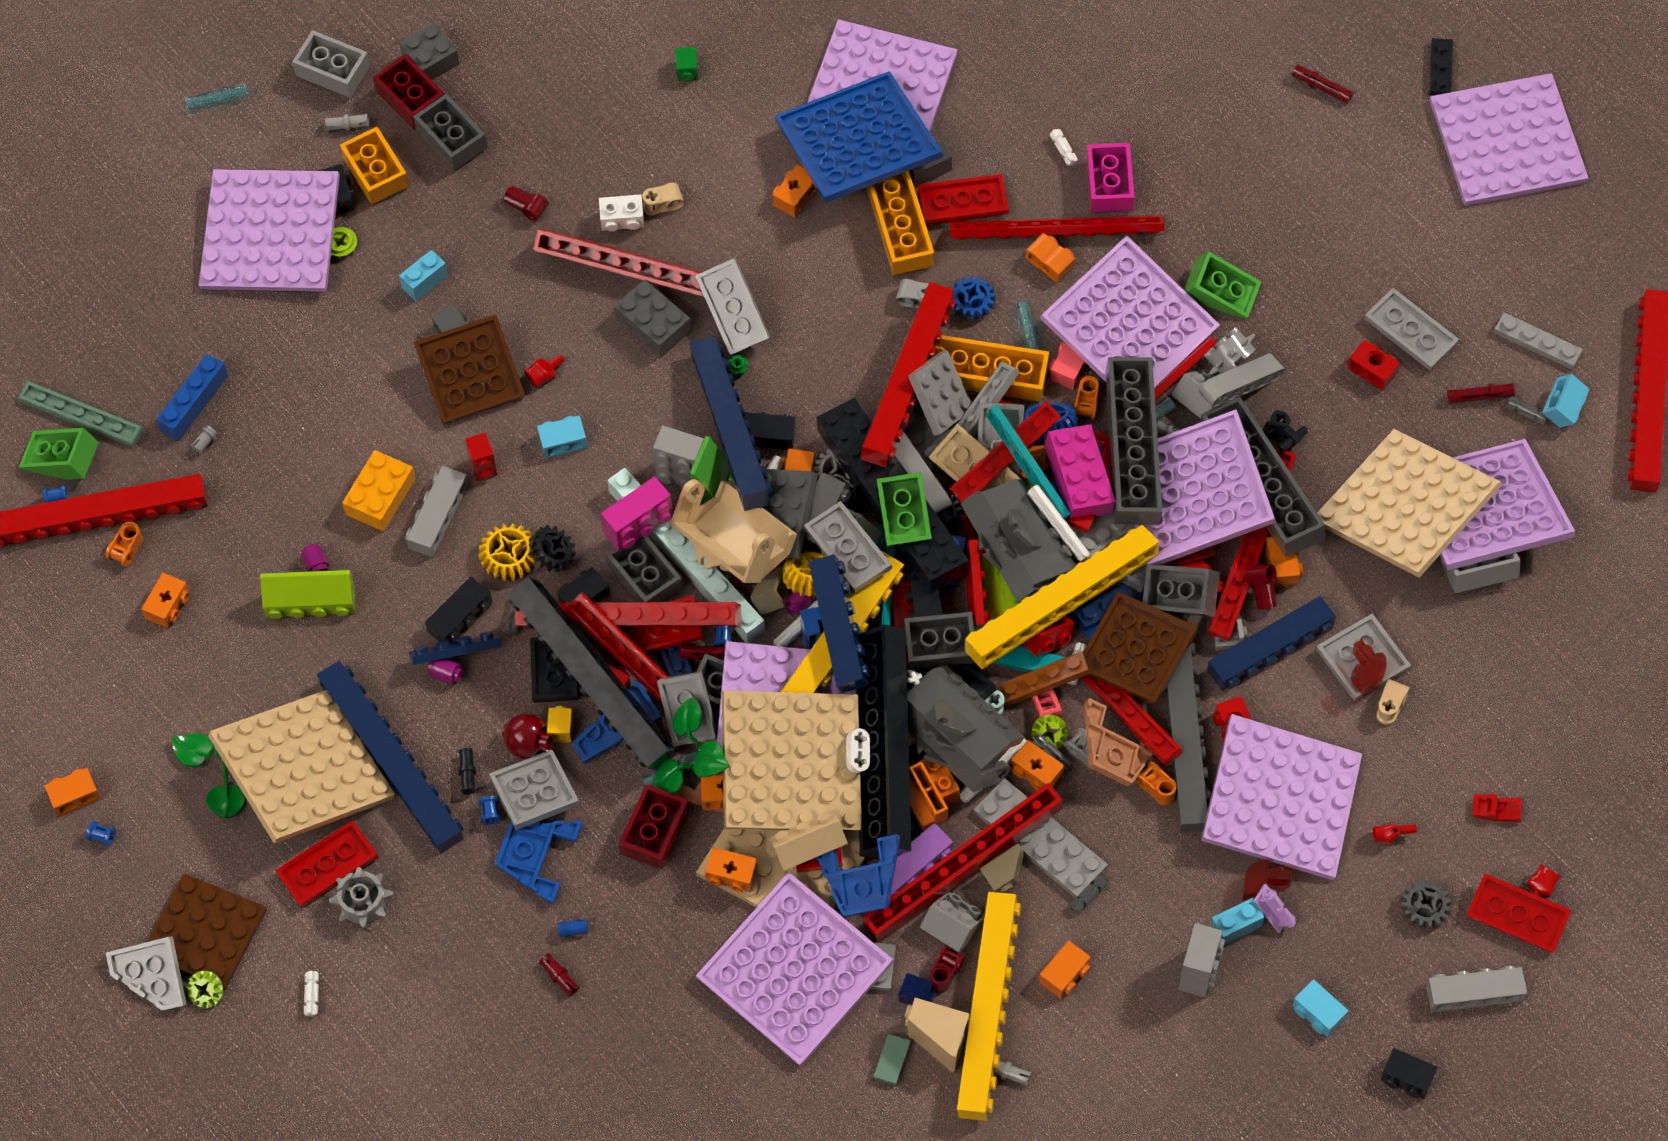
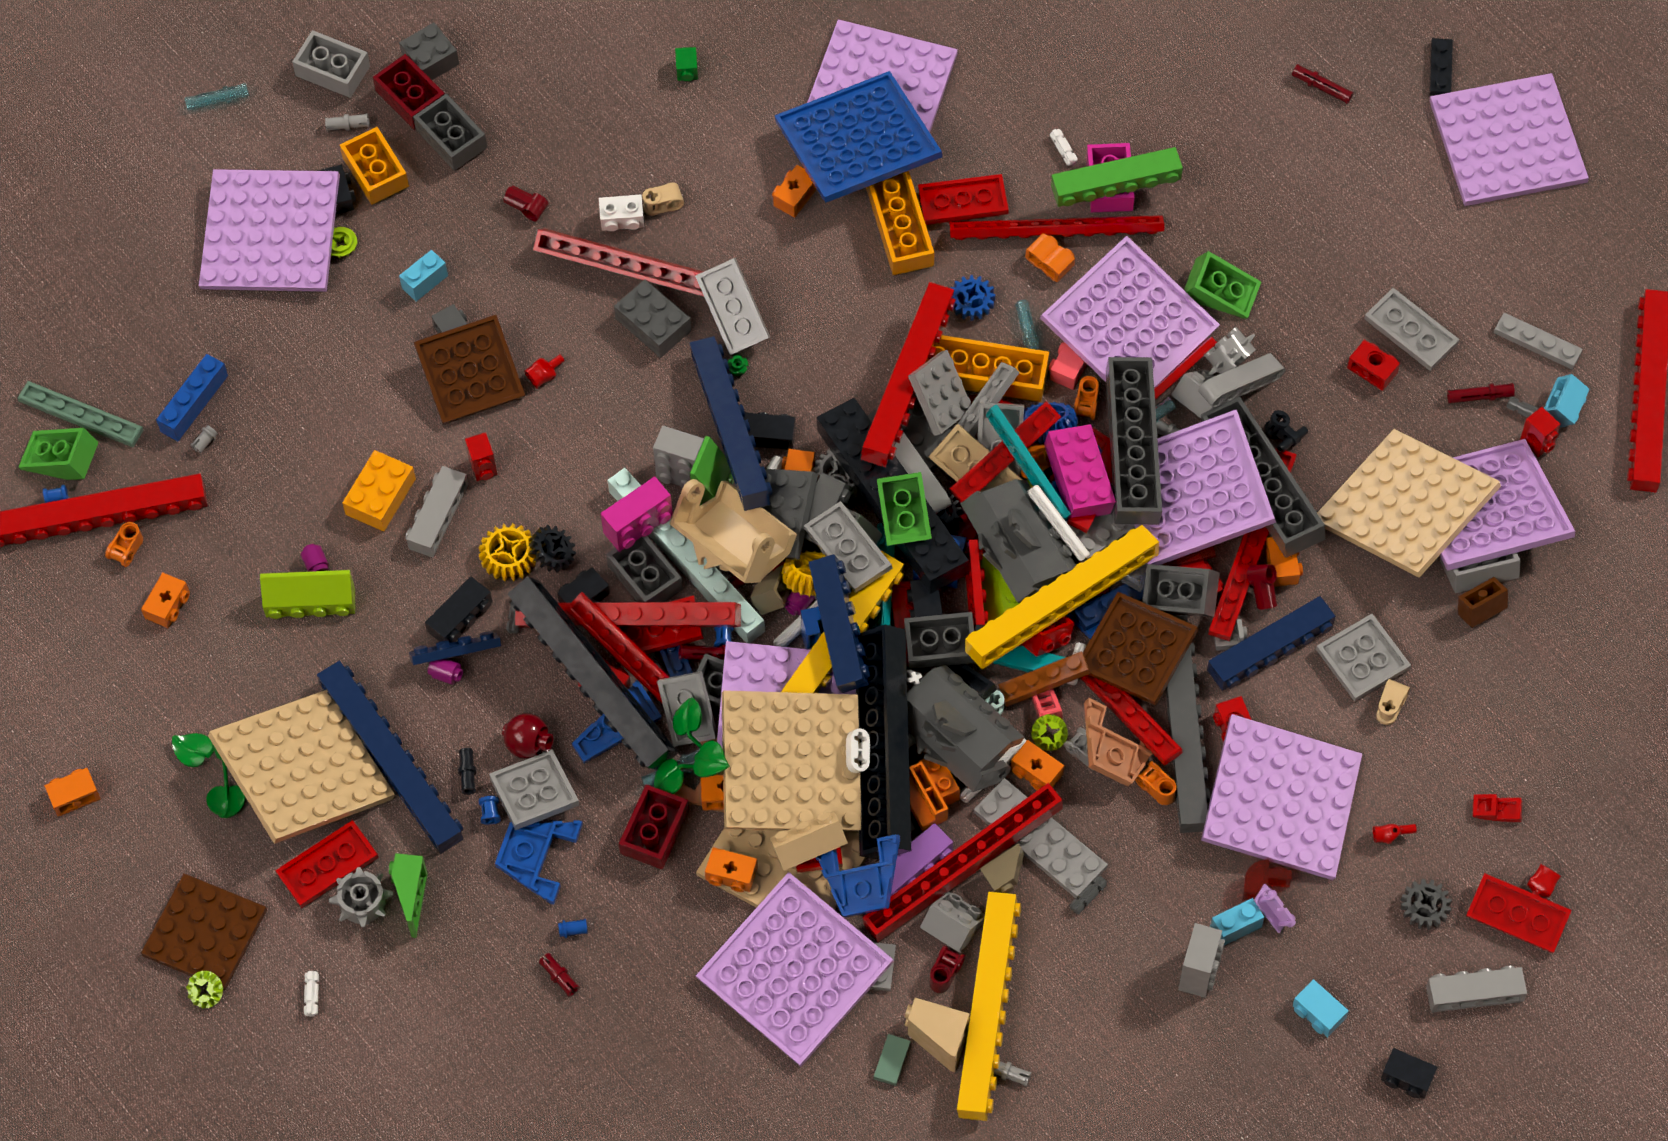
(100, 833): blue bush -> none
(150, 971): light grey plate -> none
(410, 879): none -> bright green slope
(548, 676): black plate -> none
(560, 723): yellow brick -> none
(562, 436): medium azure brick -> none
(910, 293): light grey piece -> none
(915, 987): clear blue brick -> none
(932, 169): dark grey brick -> none
(1050, 749): dark grey axle -> none
(1065, 970): orange brick -> none
(1116, 177): none -> bright green brick
(1371, 671): clear red brick -> none
(1482, 602): none -> reddish brown brick
(1541, 432): none -> red brick

